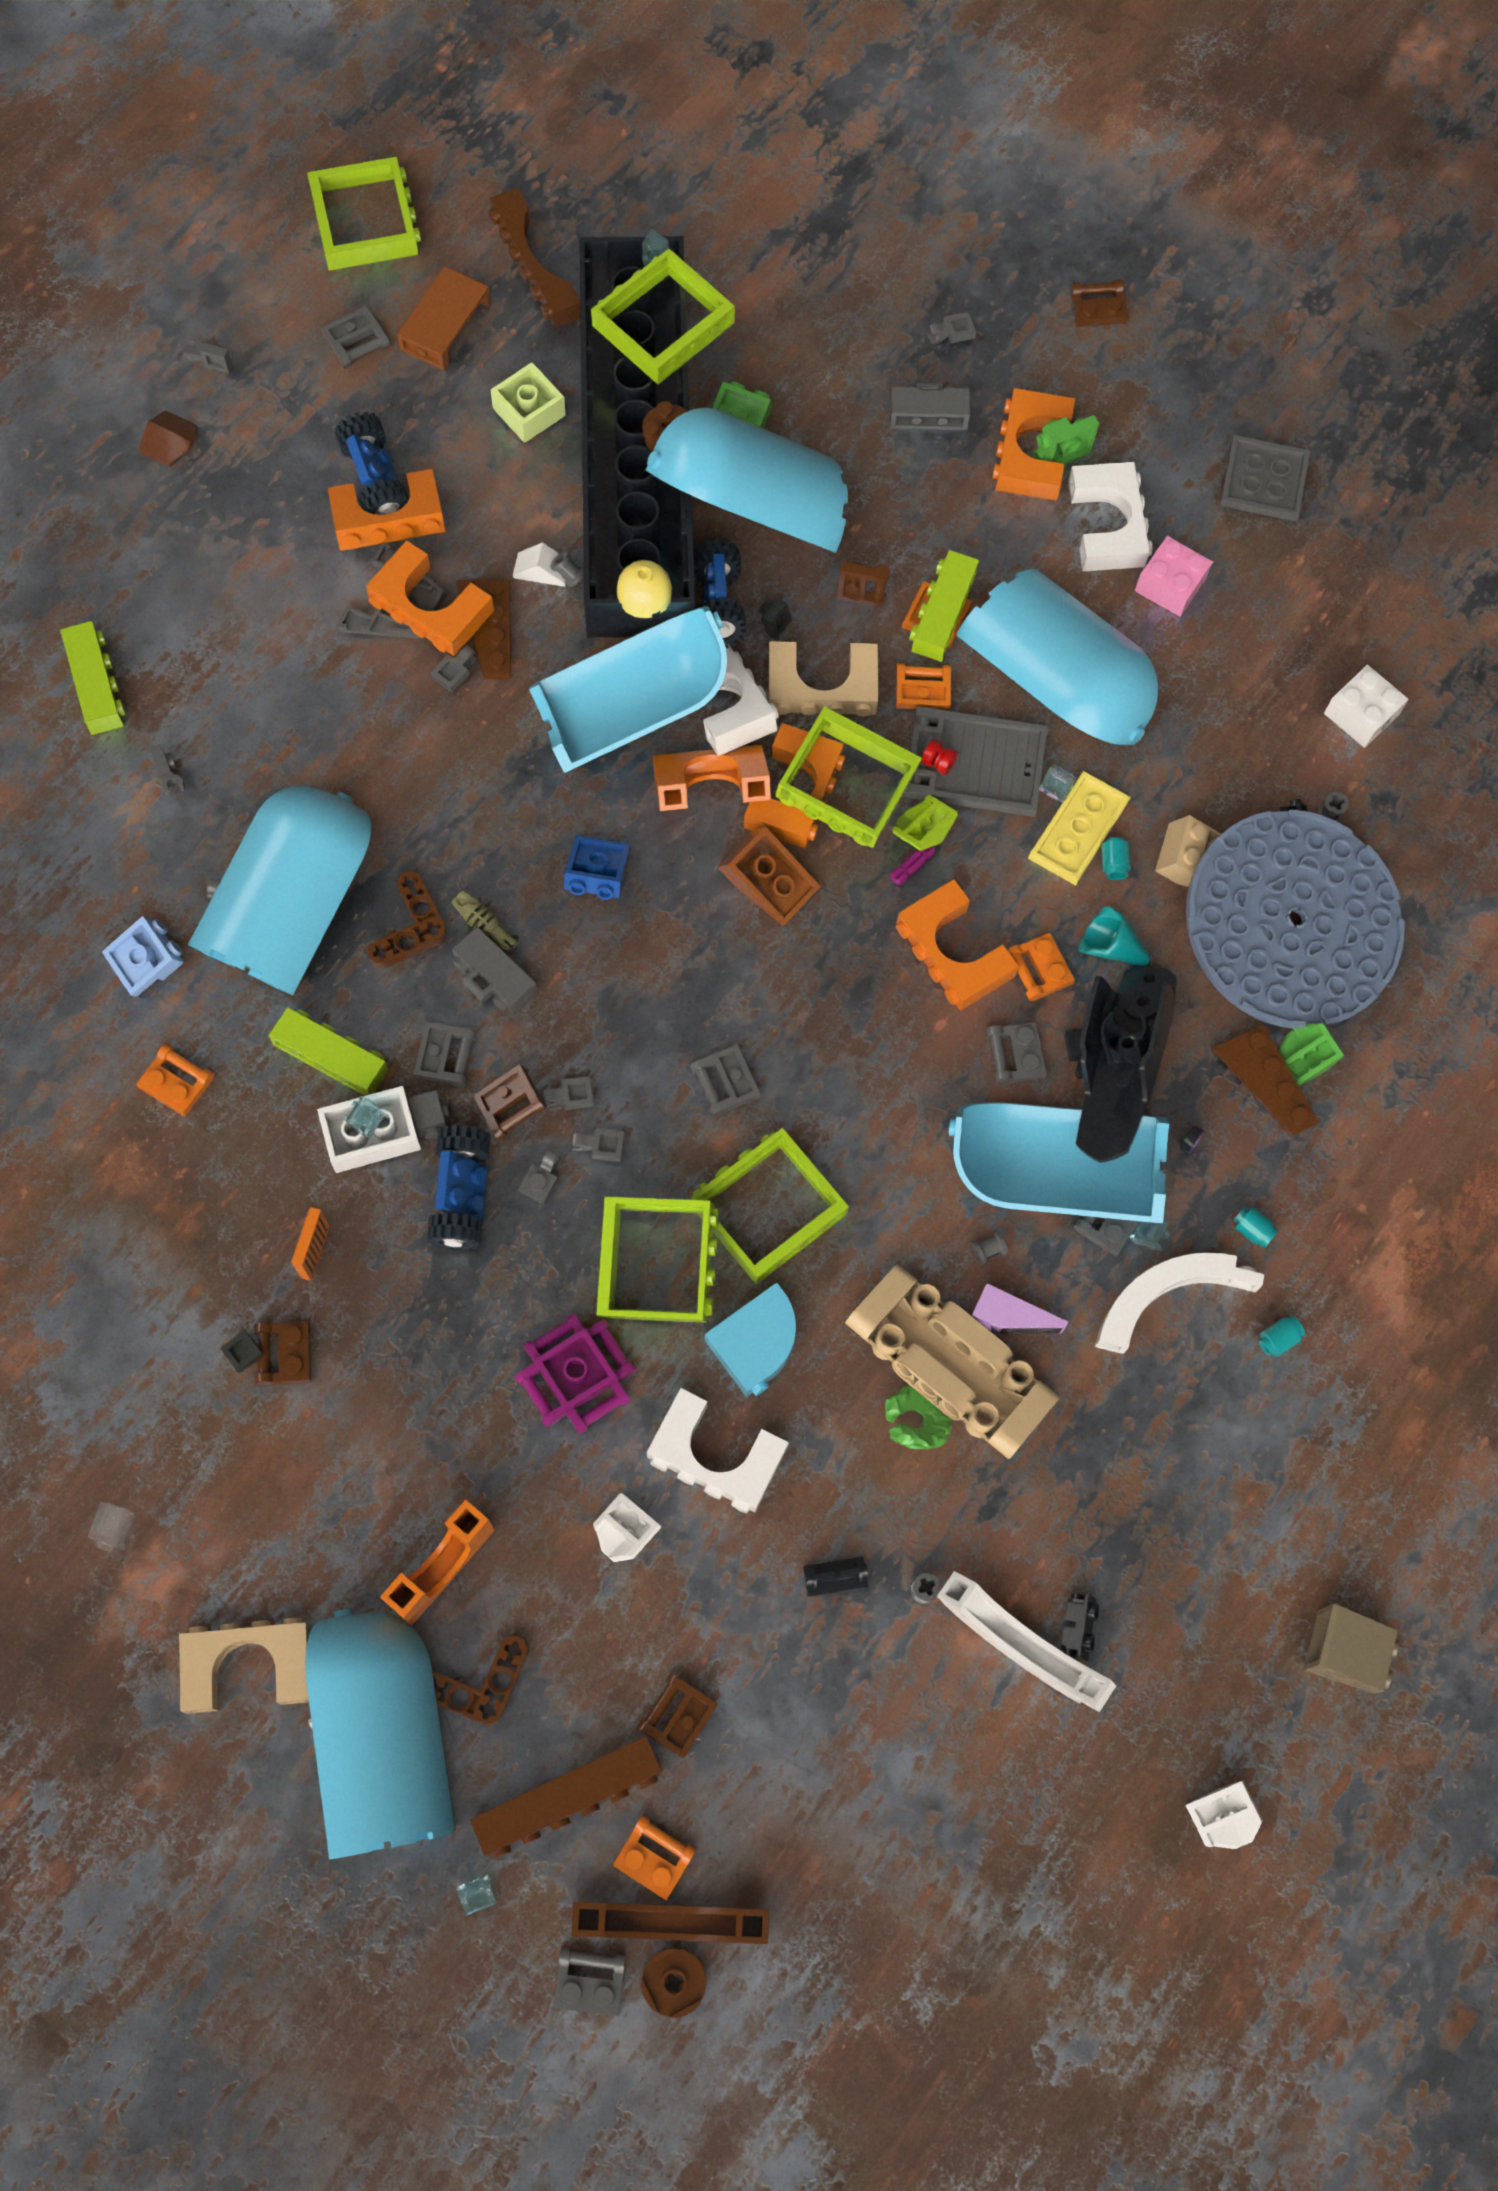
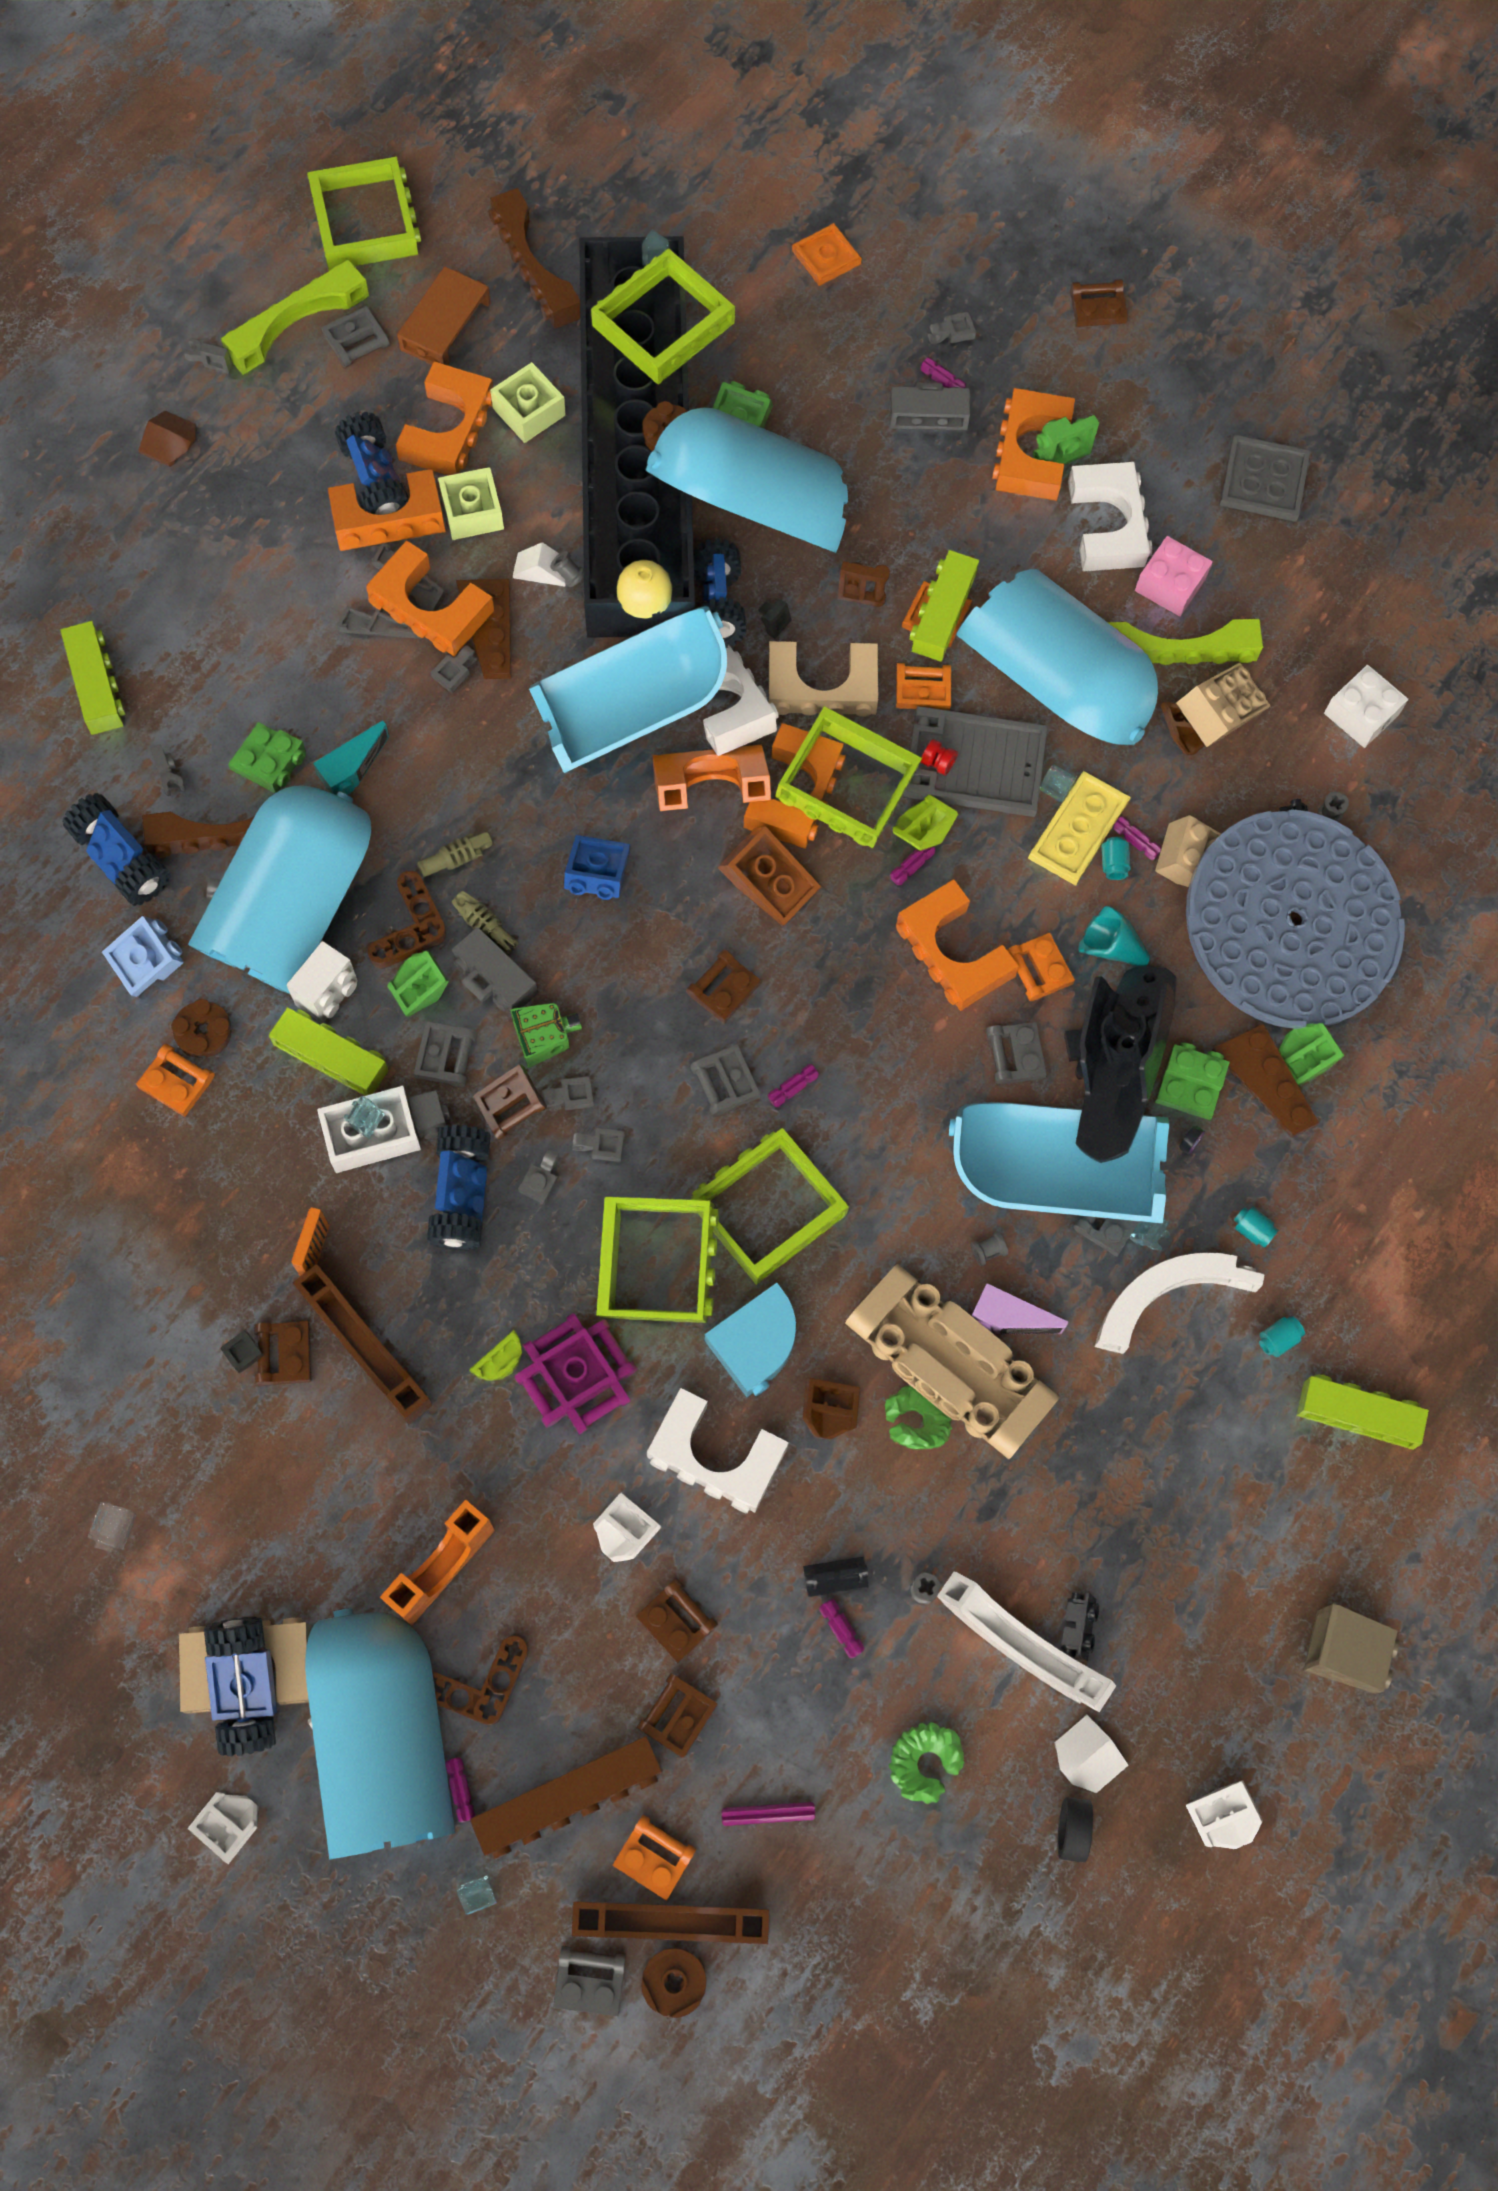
(115, 849): none -> plate
(171, 834): none -> reddish brown arch
(201, 1013): none -> reddish brown plate
(226, 1824): none -> white slope
(240, 1686): none -> plate
(268, 757): none -> bright green plate
(322, 983): none -> white brick
(336, 289): none -> lime arch
(349, 763): none -> teal slope
(362, 1344): none -> reddish brown arch
(418, 983): none -> bright green slope
(448, 450): none -> orange arch
(455, 854): none -> olive hinge
(460, 1789): none -> magenta axle
(471, 503): none -> yellowish green brick
(500, 1360): none -> lime tile
(543, 1031): none -> bright green torso
(669, 1628): none -> reddish brown plate
(730, 993): none -> reddish brown plate
(768, 1813): none -> magenta axle
(793, 1085): none -> magenta axle
(826, 254): none -> orange tile
(830, 1408): none -> reddish brown slope
(841, 1628): none -> magenta axle
(909, 1749): none -> bright green piece
(941, 374): none -> magenta axle
(1075, 1829): none -> black tyre
(1088, 1756): none -> white slope
(1137, 838): none -> magenta axle
(1181, 729): none -> reddish brown slope
(1192, 1080): none -> bright green plate
(1223, 704): none -> tan slope
(1236, 641): none -> lime arch
(1362, 1411): none -> lime brick

